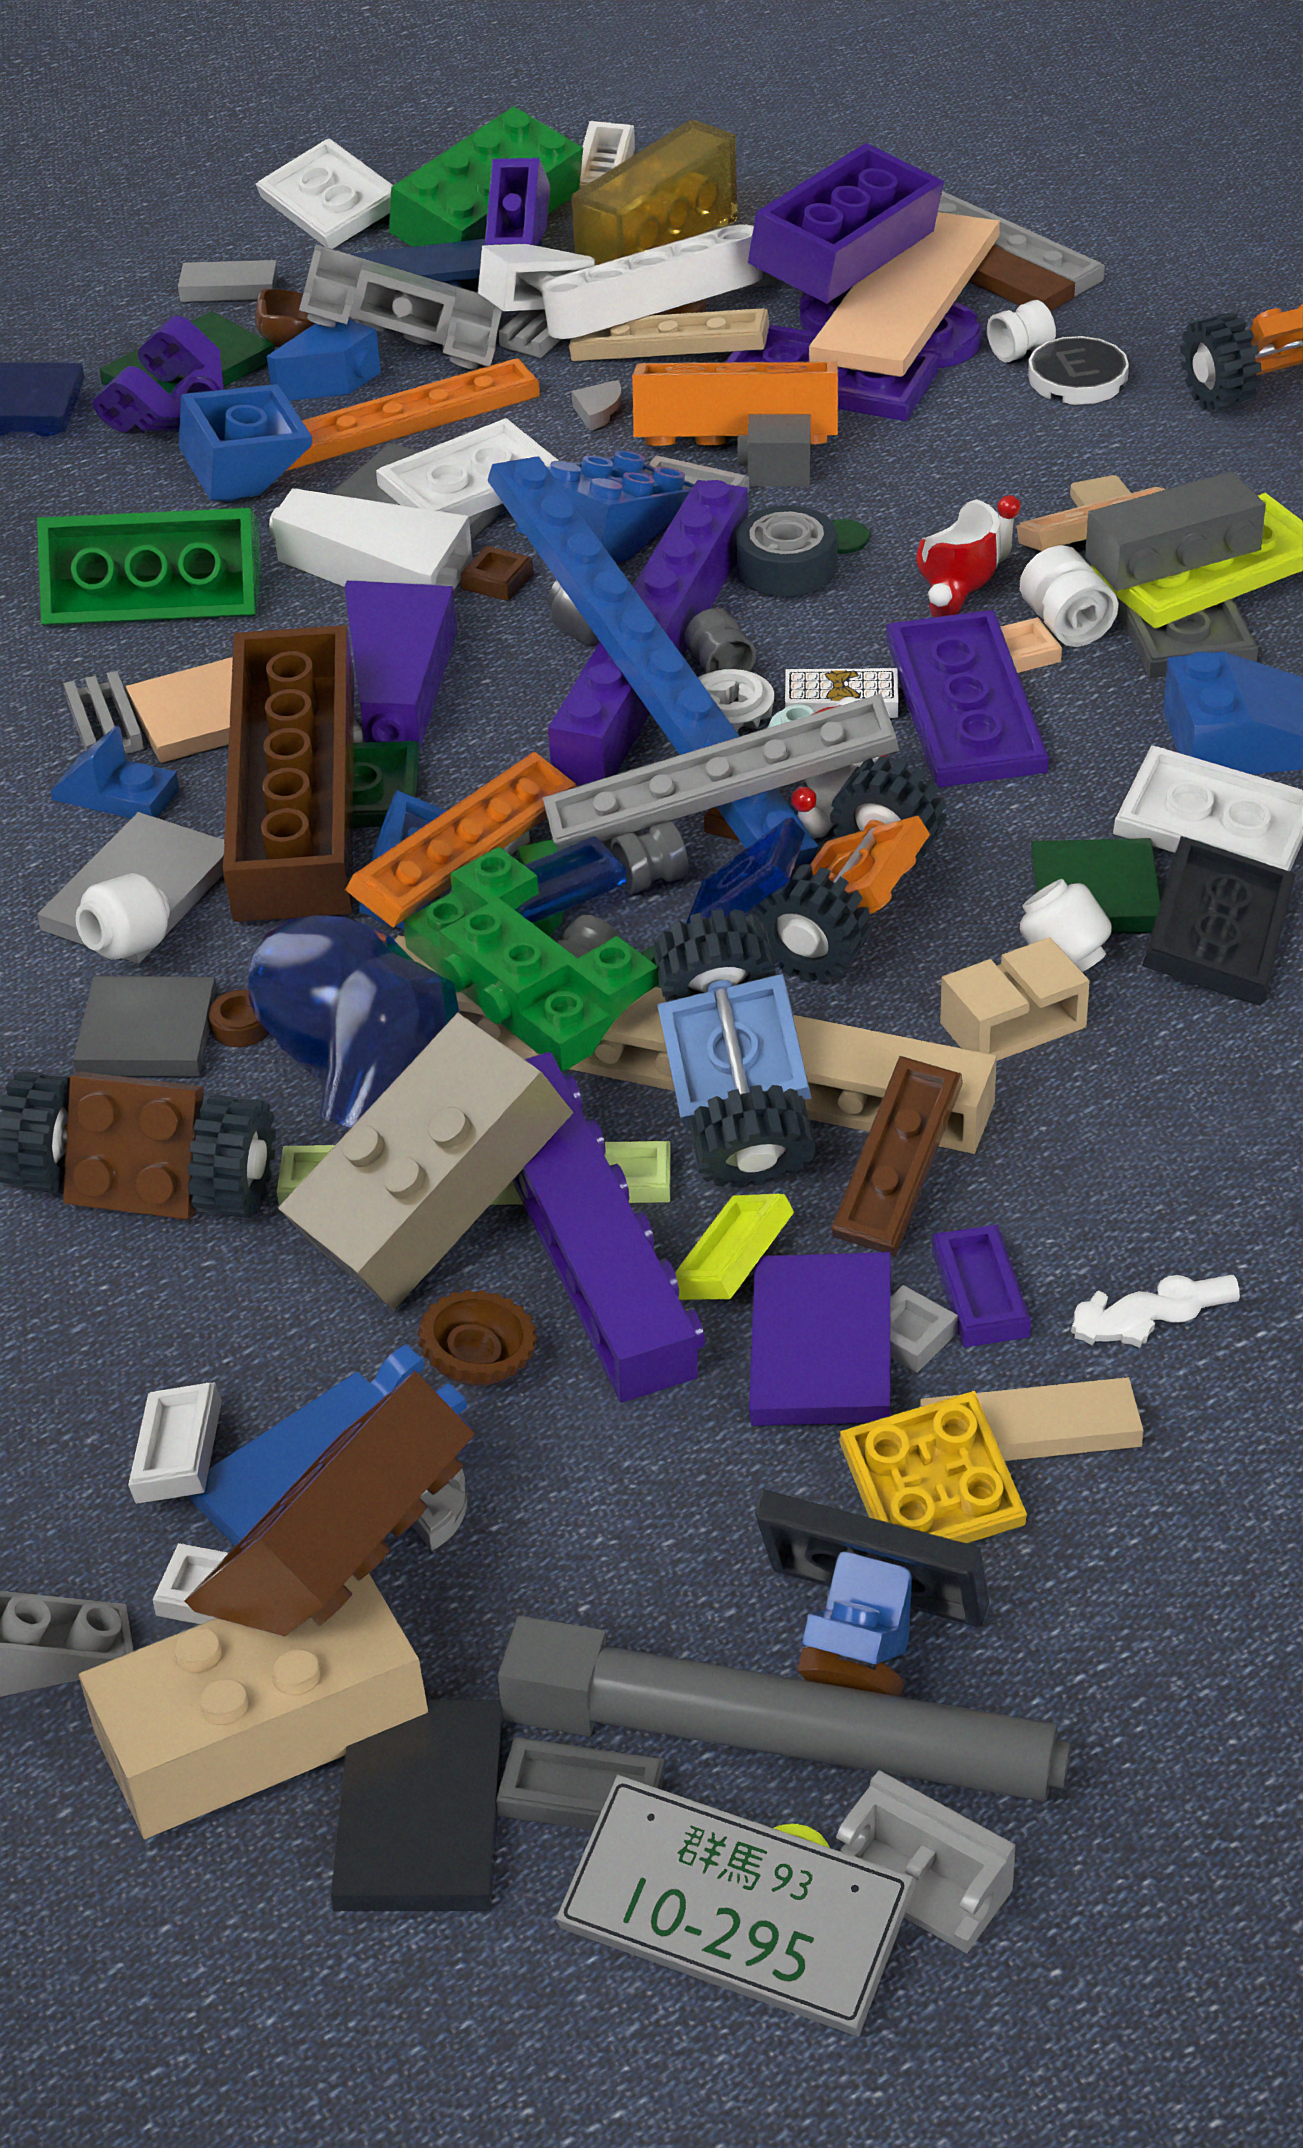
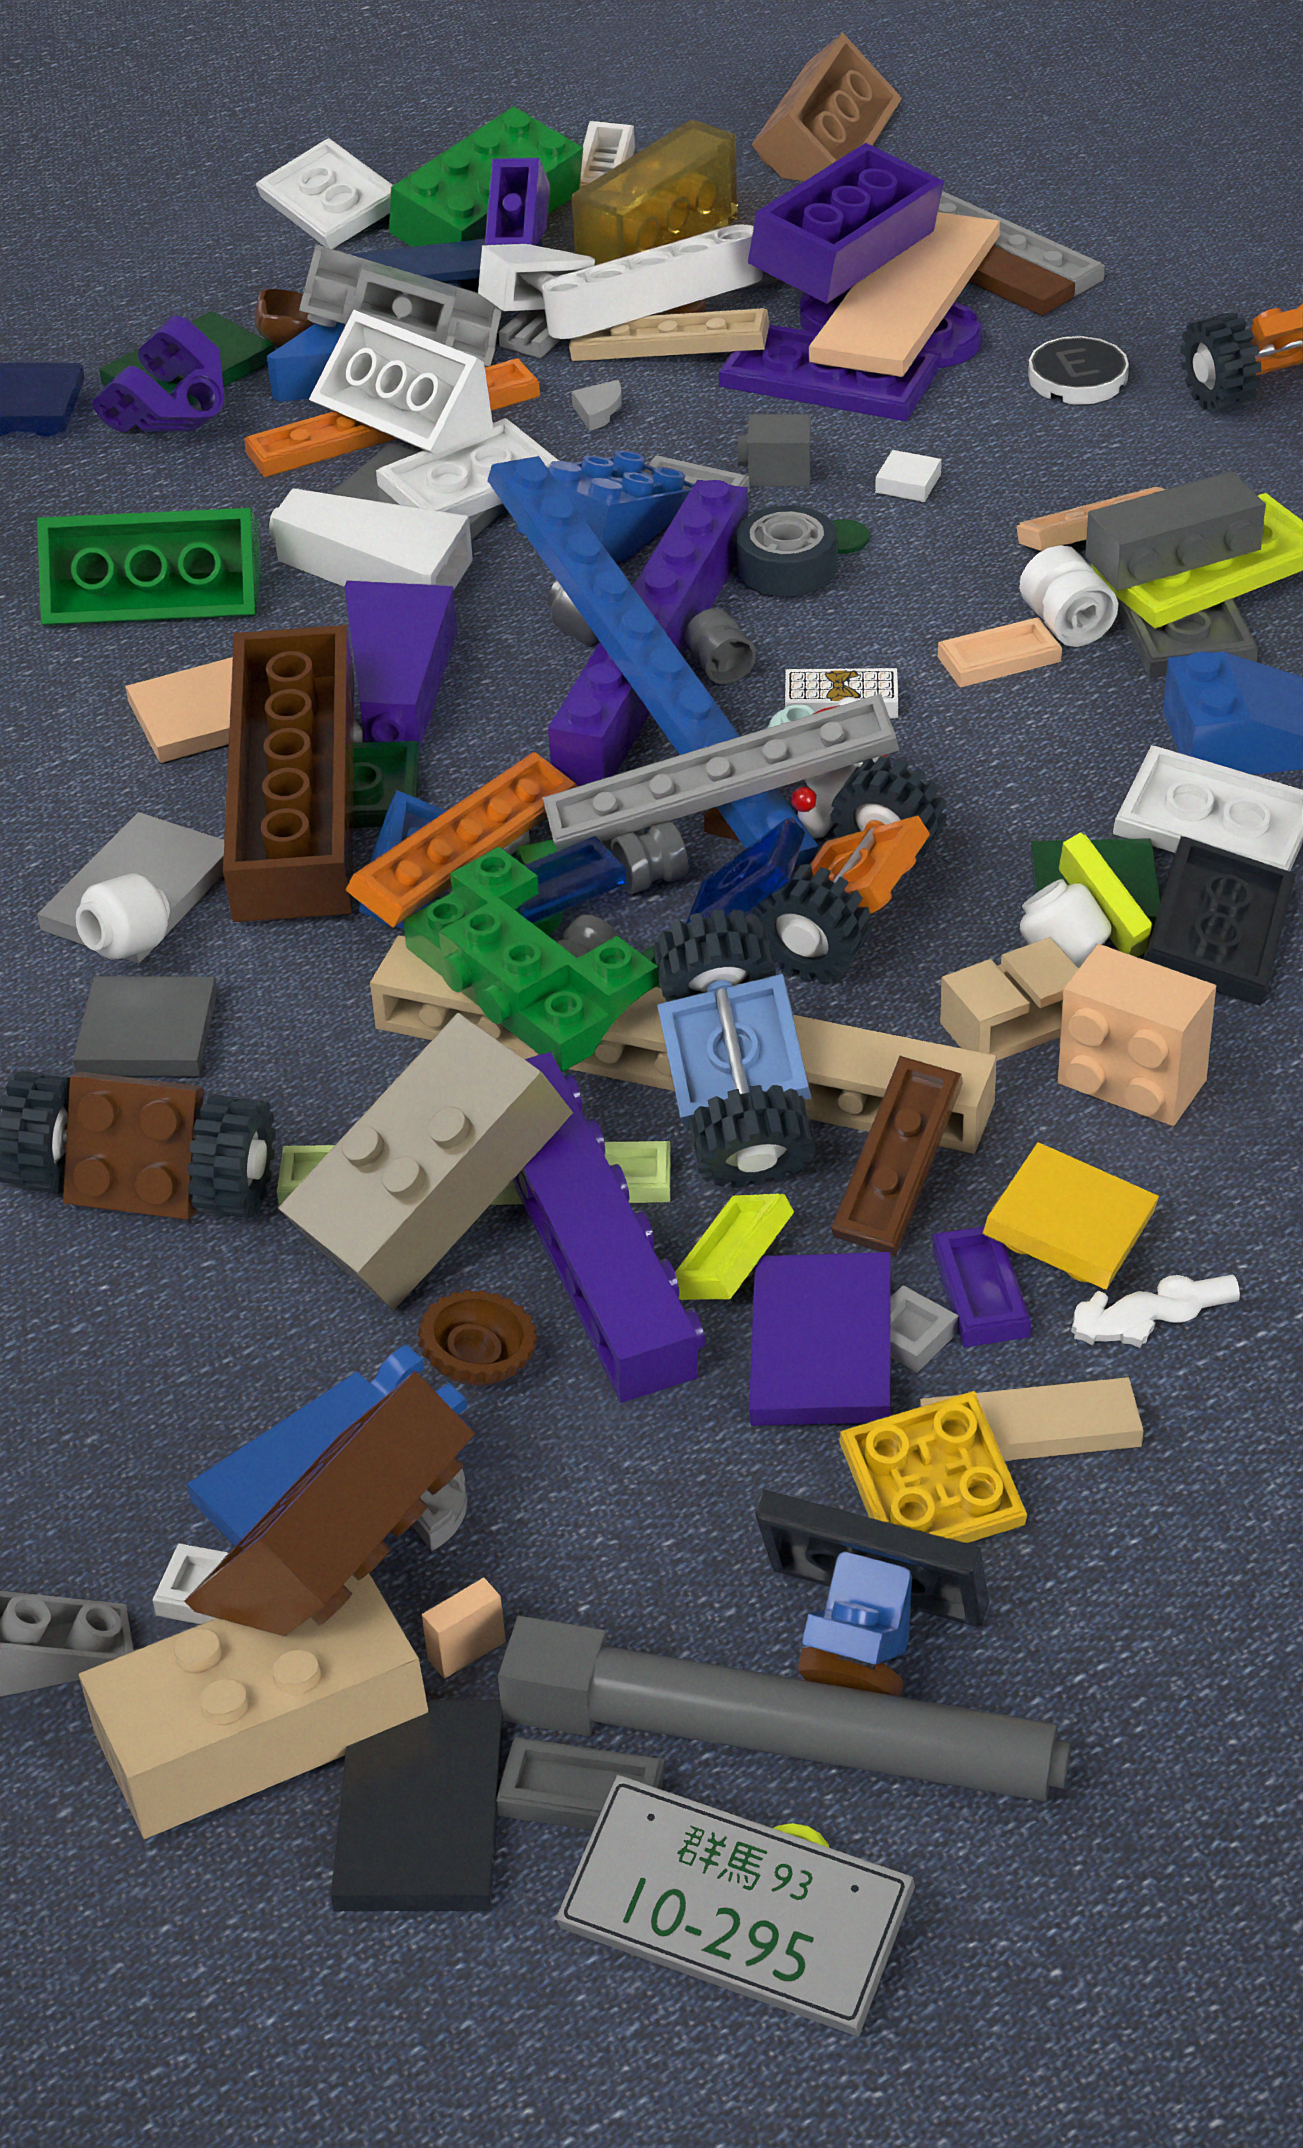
(97, 694): light grey tile -> none
(111, 784): blue slope -> none
(175, 1443): white tile -> none
(226, 280): light grey tile -> none
(234, 1020): reddish brown tile -> none
(240, 439): blue slope -> none
(346, 1007): clear blue piece -> none
(405, 385): none -> white slope
(464, 1628): none -> light nougat tile
(497, 573): reddish brown tile -> none
(718, 398): orange slope -> none
(753, 694): white gear -> none
(826, 112): none -> medium nougat slope
(908, 476): none -> white tile
(956, 1865): light grey hinge -> none
(966, 553): piece -> none
(966, 699): dark purple tile -> none
(1016, 332): white wheel -> none
(1070, 1215): none -> yellow tile
(1084, 865): none -> neon yellow tile
(1097, 490): tan piece -> none
(1136, 1034): none -> light nougat brick

